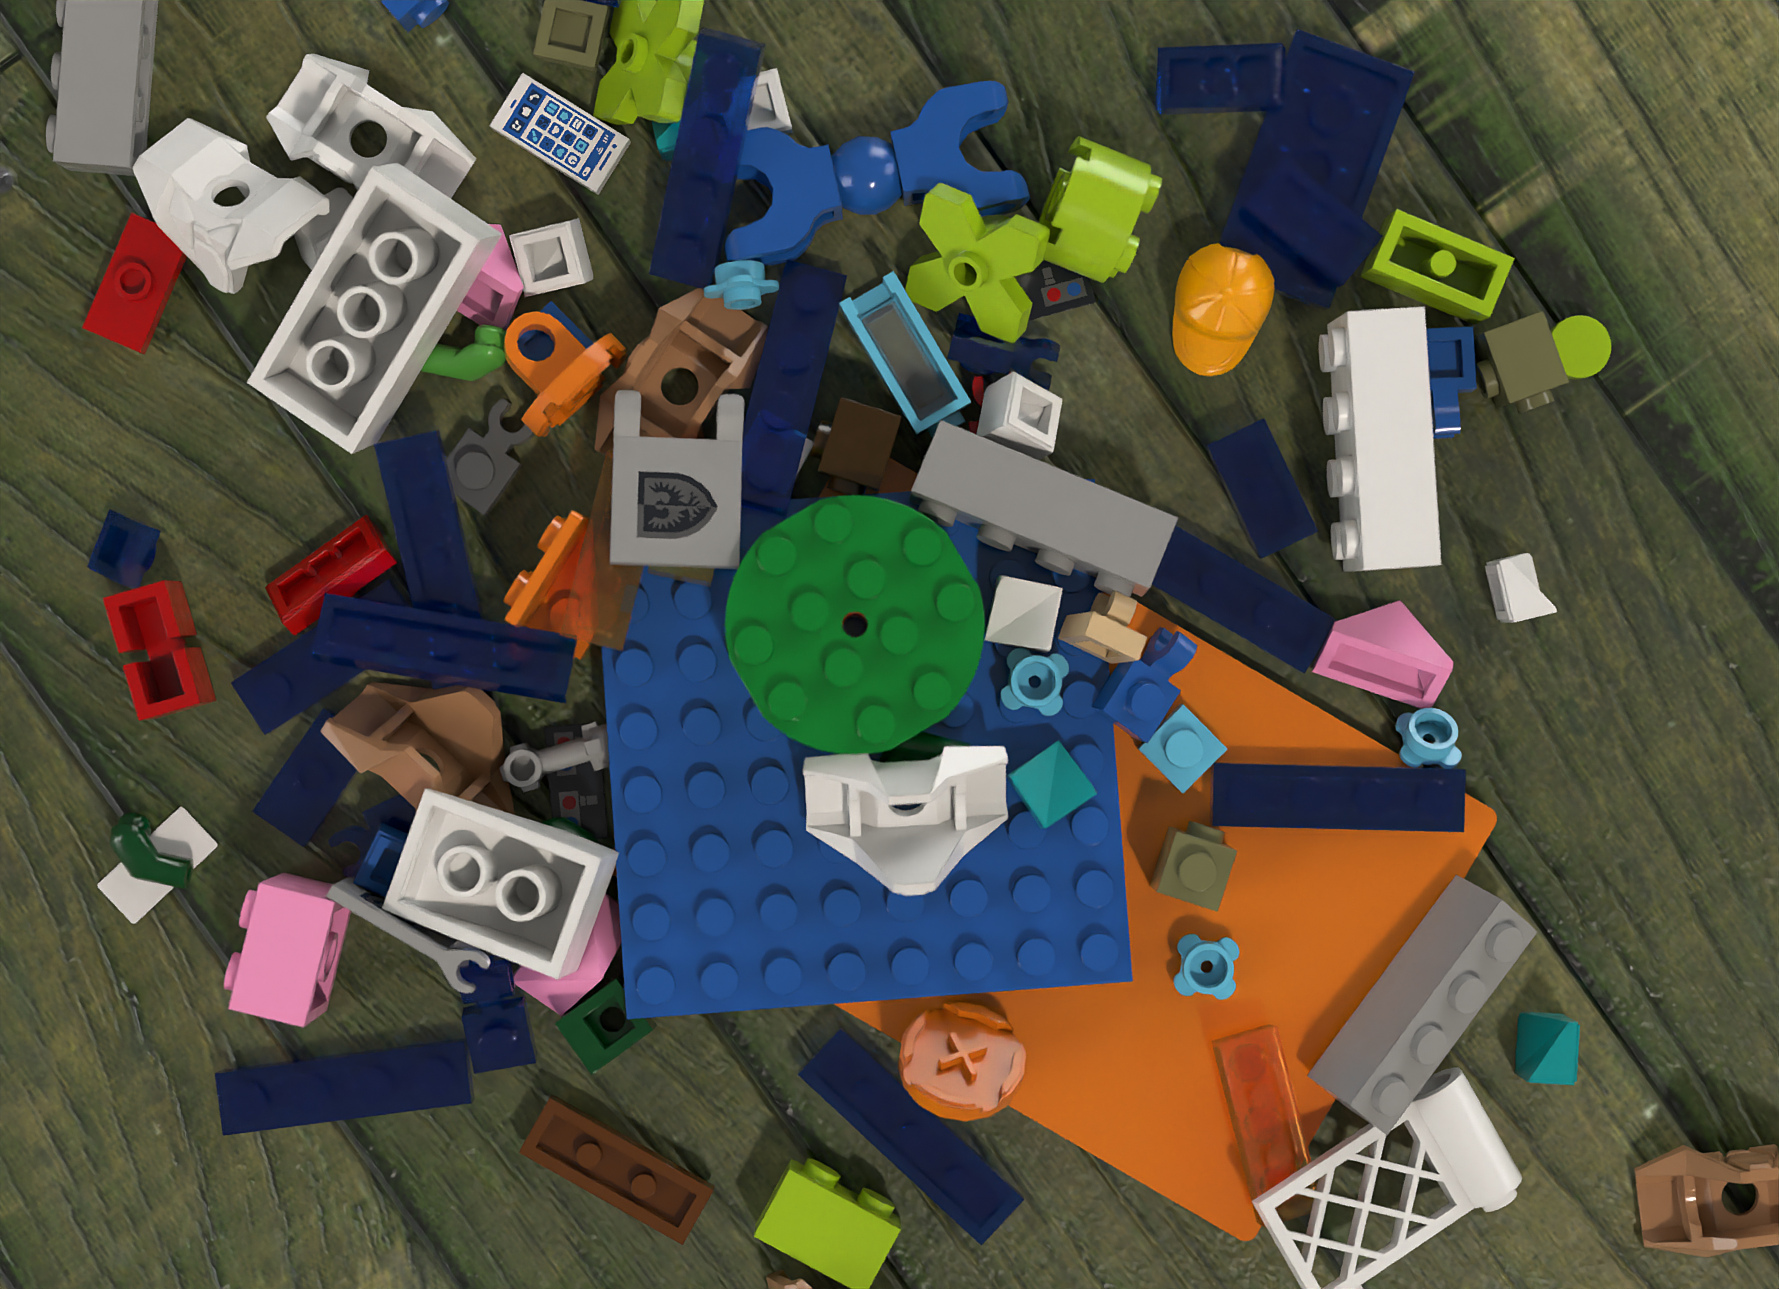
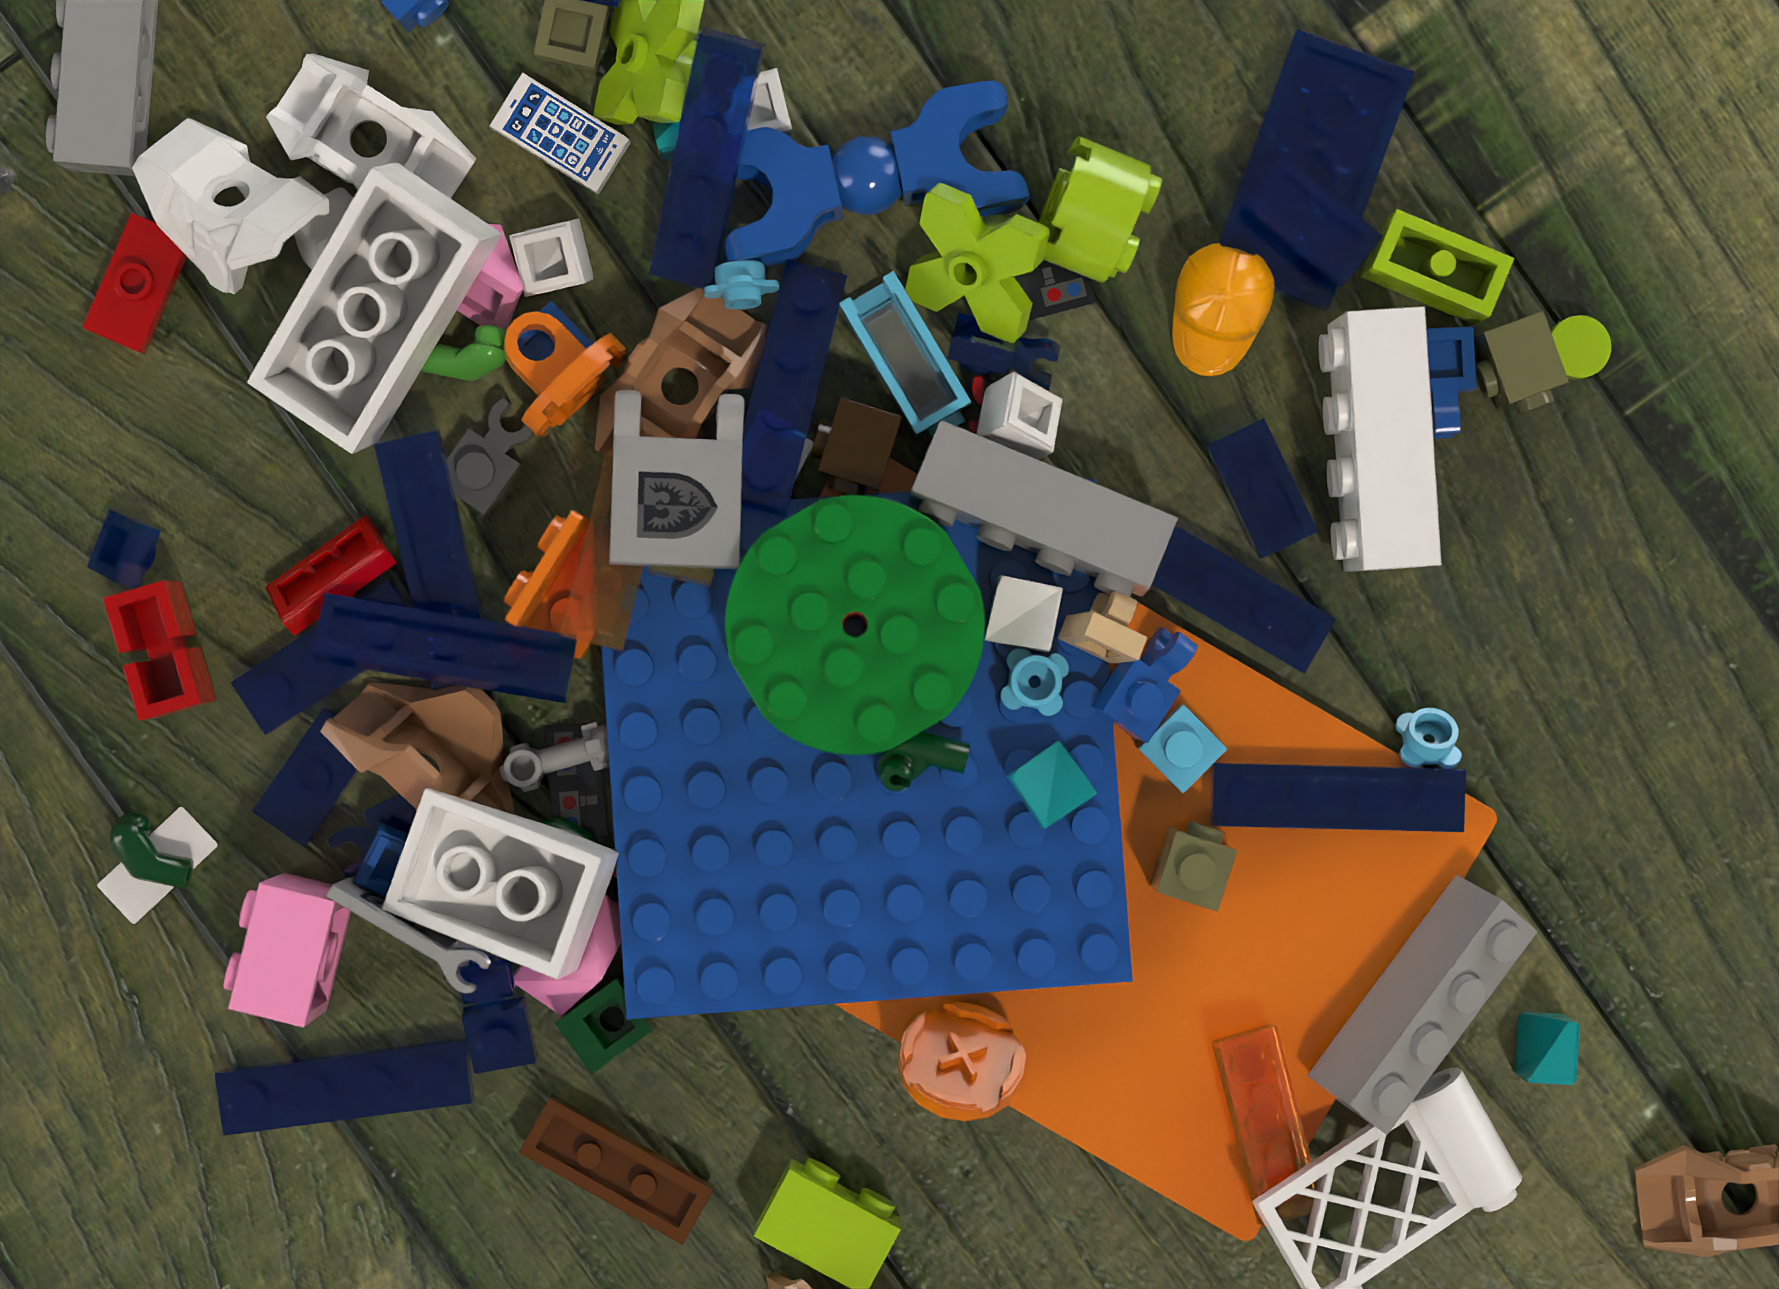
(911, 1136): clear blue plate -> none
(915, 848): white piece -> none
(1215, 982): medium azure plate -> none
(1220, 78): clear blue plate -> none
(1386, 655): bright pink slope -> none
(1516, 589): white slope -> none

